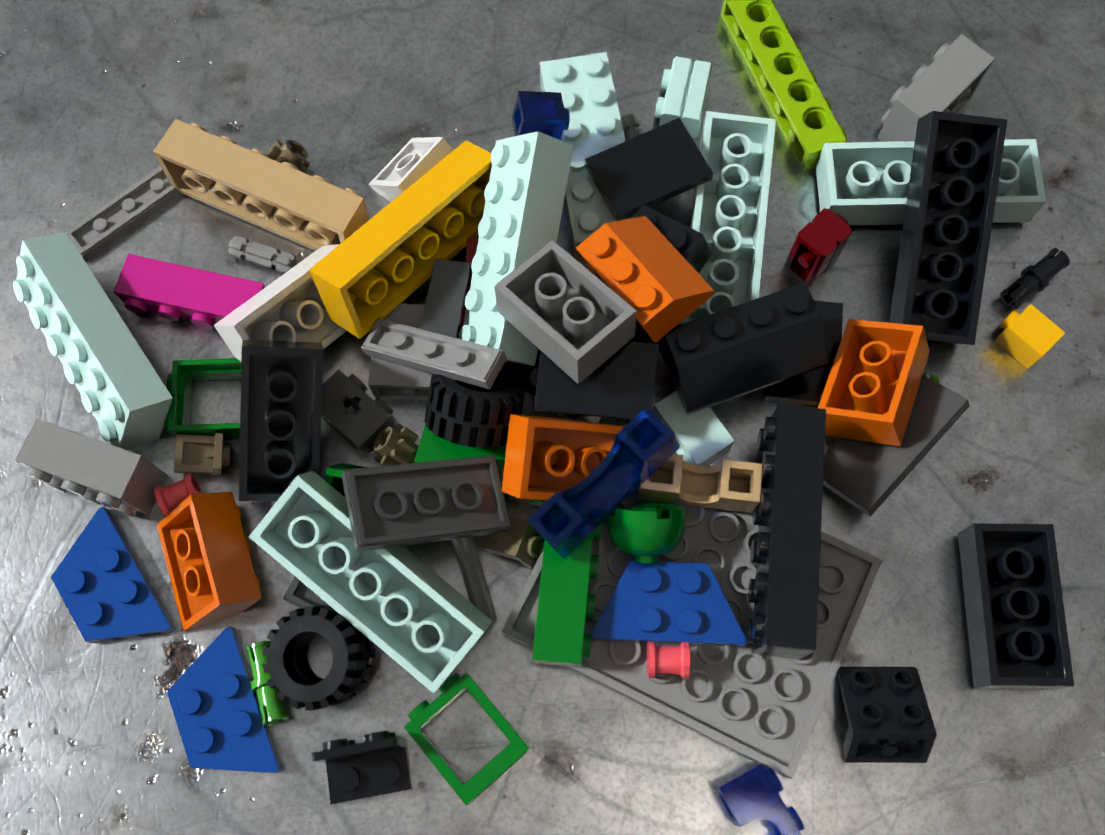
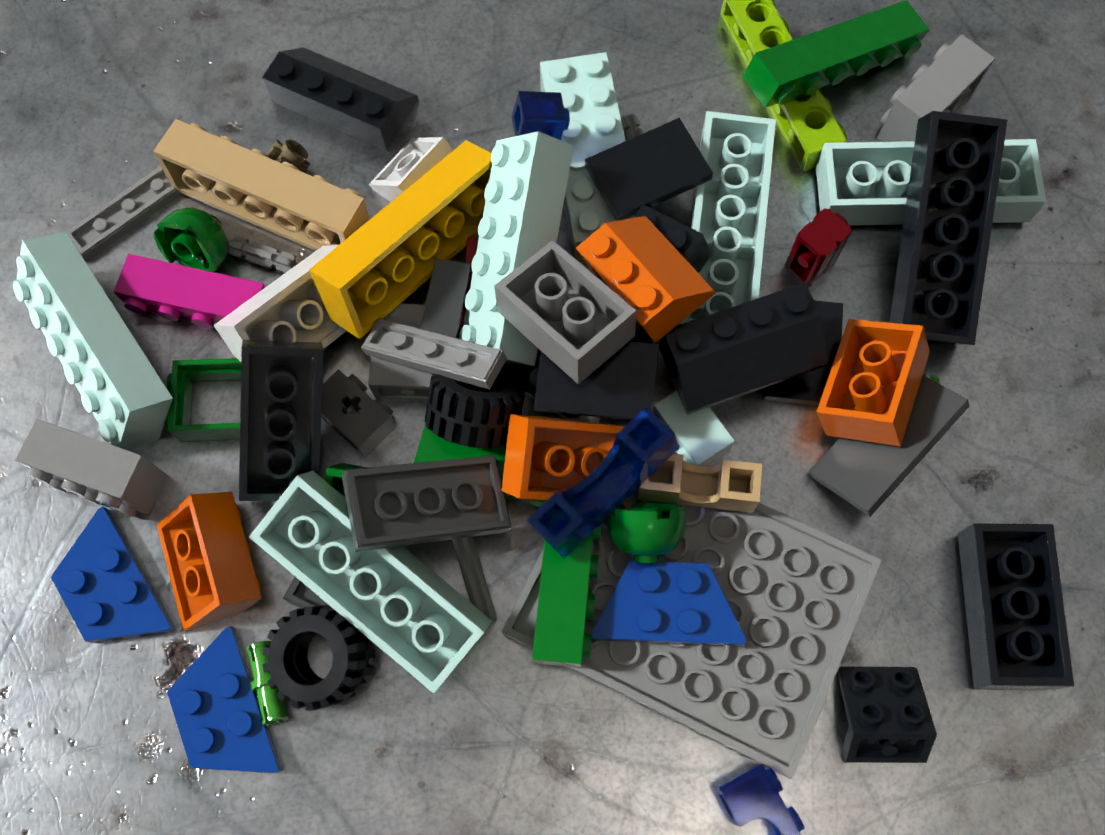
(174, 494): coral bush -> none
(192, 239): none -> green cylinder
(201, 454): dark tan bracket -> none
(338, 96): none -> black slope
(366, 768): black bracket -> none
(395, 446): dark tan gear -> none
(490, 772): green window -> none
(519, 543): dark tan bracket -> none
(668, 660): coral bush -> none
(685, 93): light aqua brick -> none
(788, 534): black brick -> none
(835, 53): none -> green brick
(1028, 335): yellow brick -> none
(1035, 278): black pin -> none

